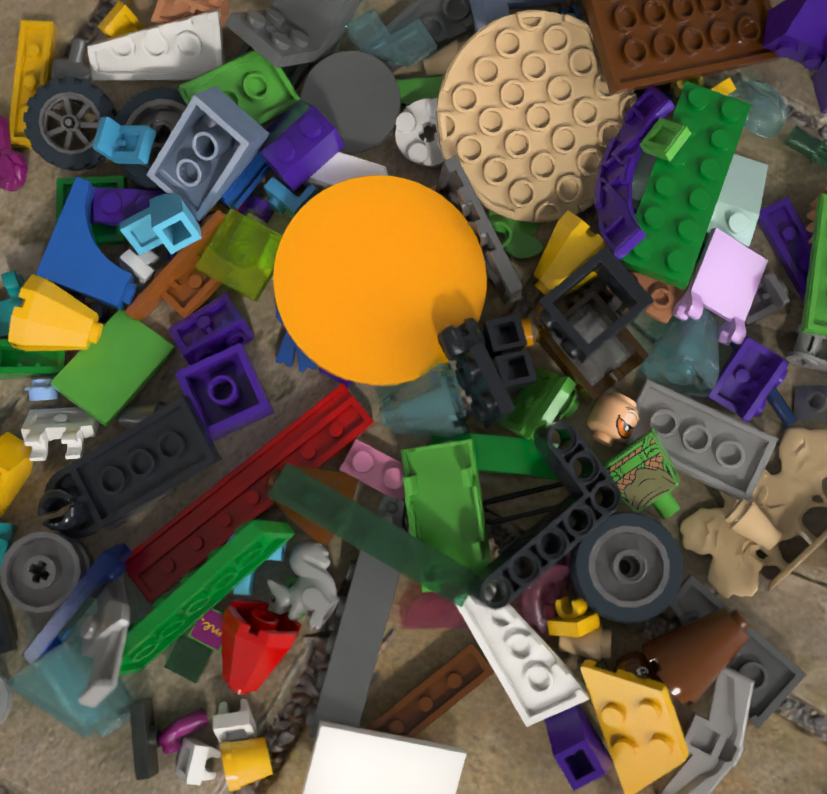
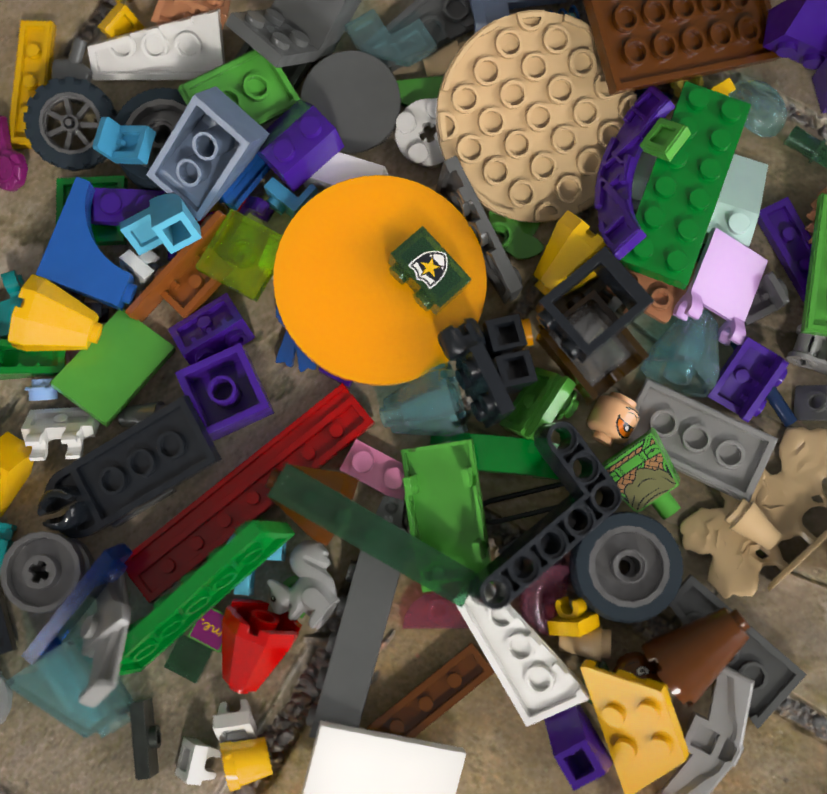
(179, 727): magenta arm -> none
(428, 271): none -> clear green brick

